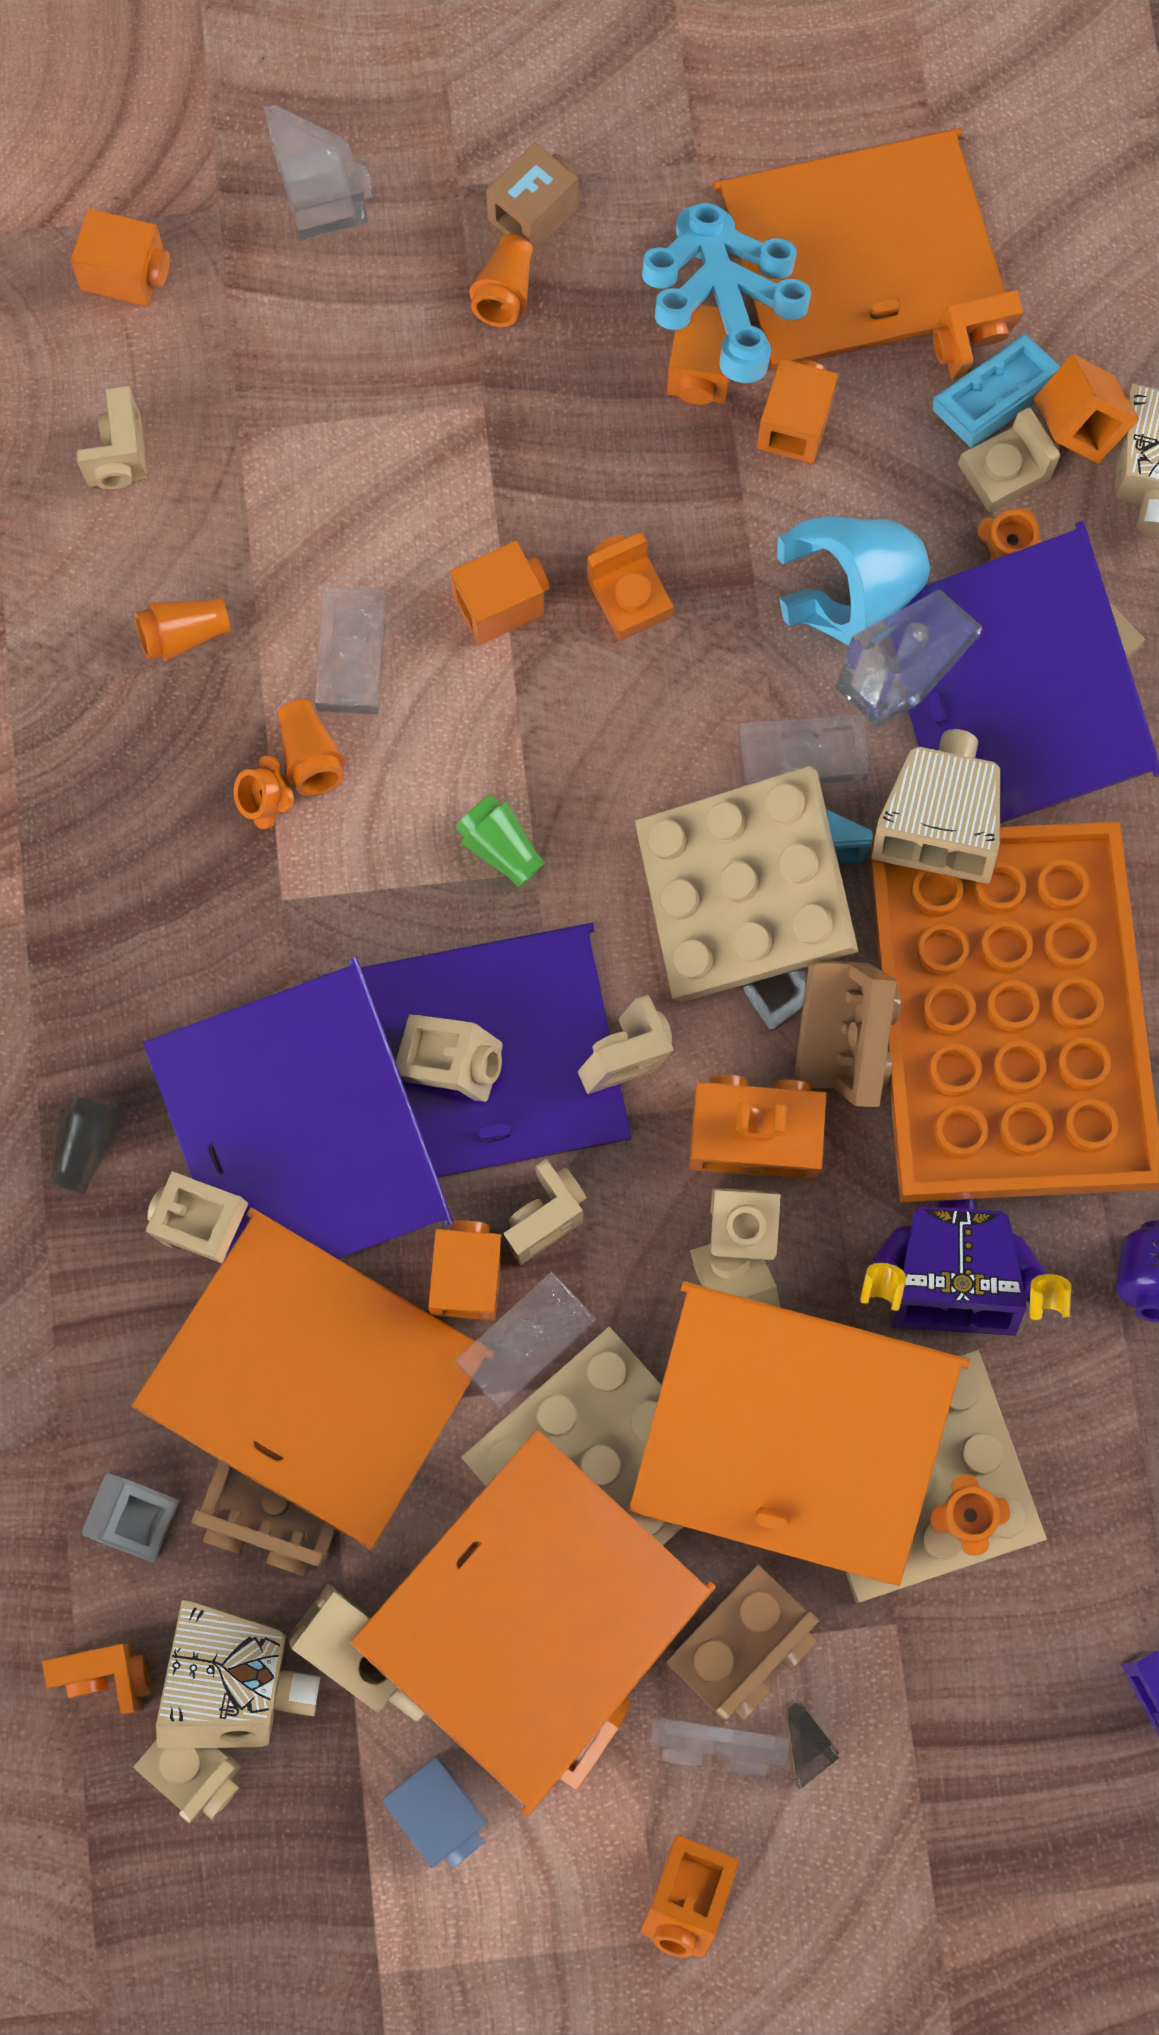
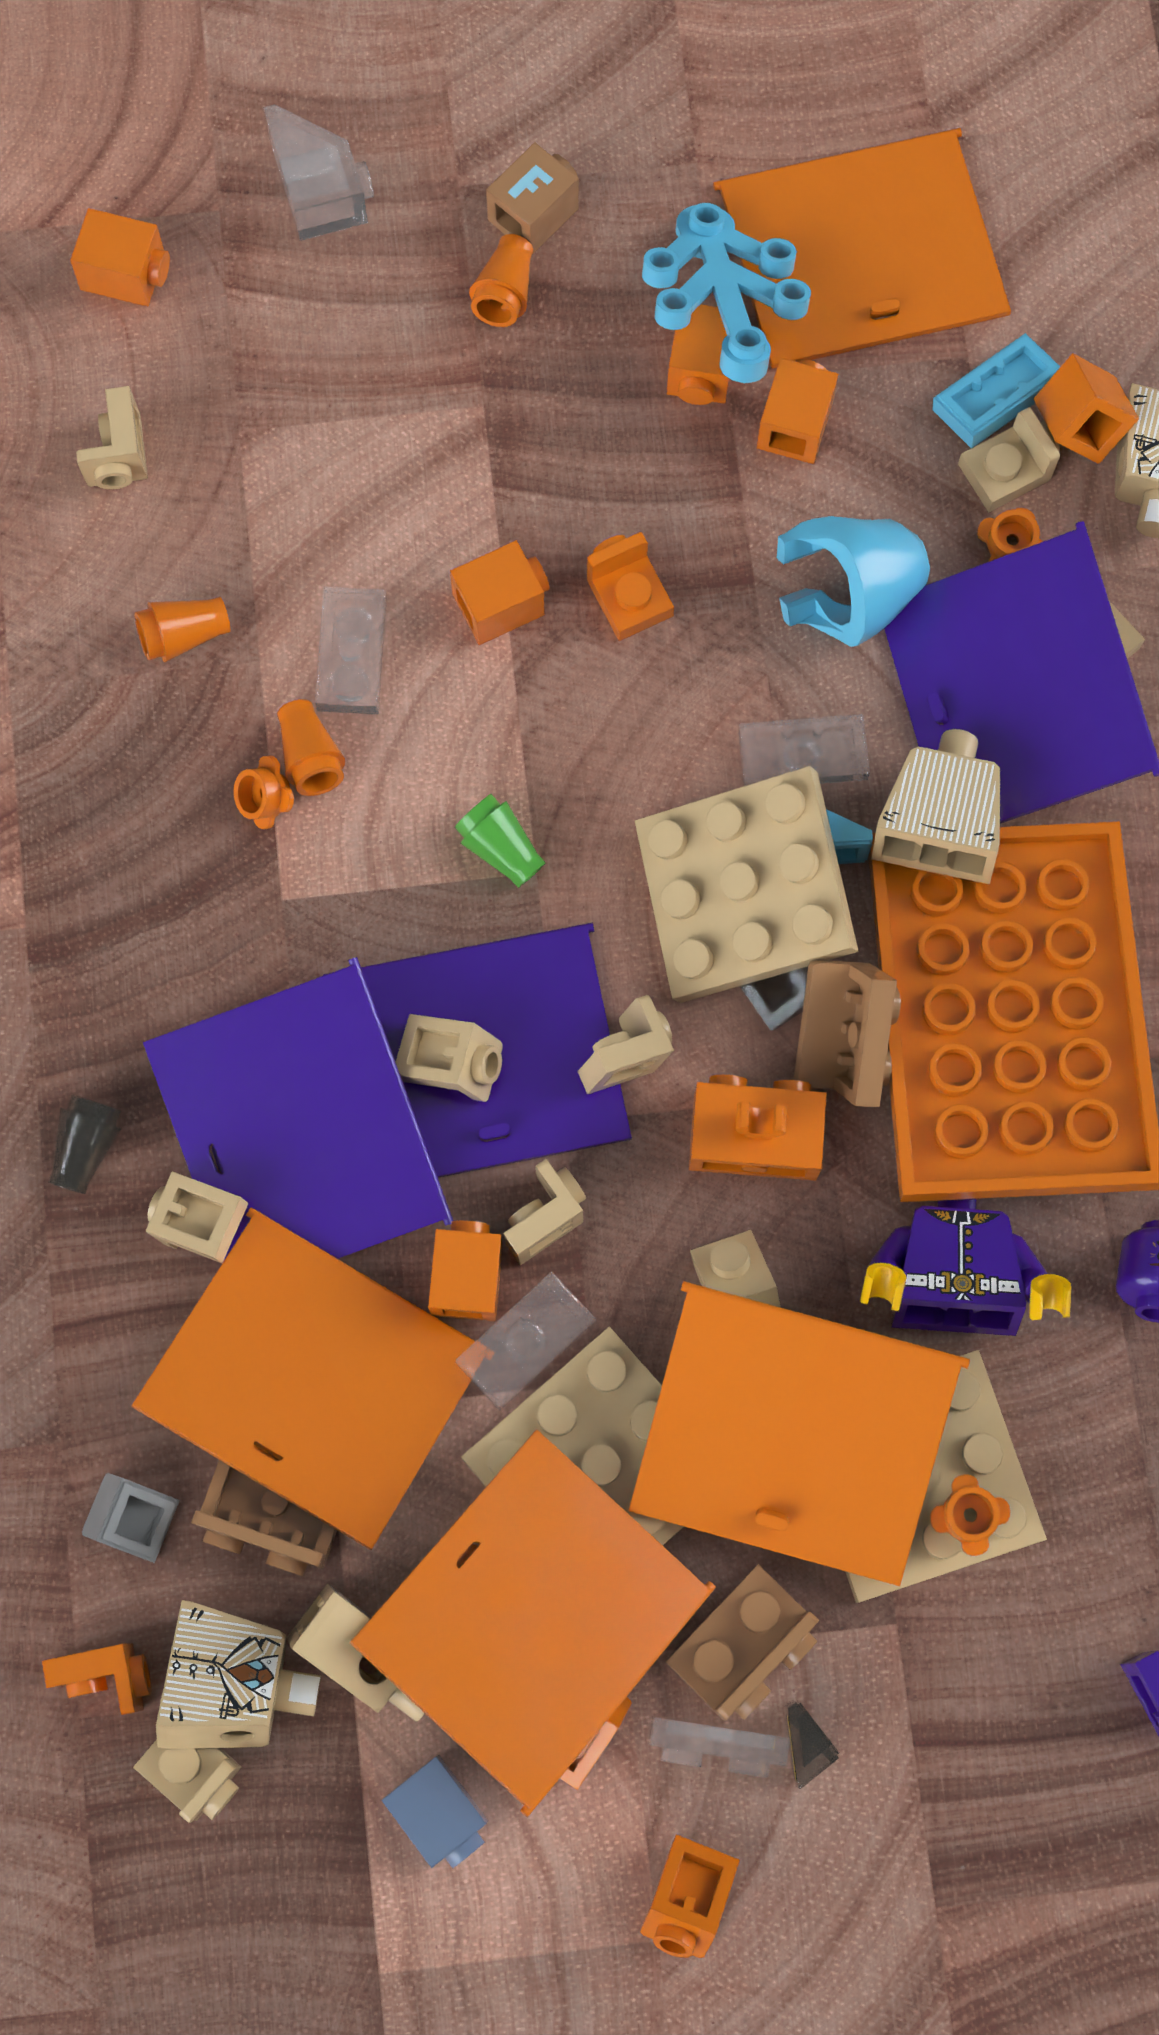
(744, 1223): tan bracket -> none
(905, 656): clear slope -> none
(980, 320): orange bracket -> none

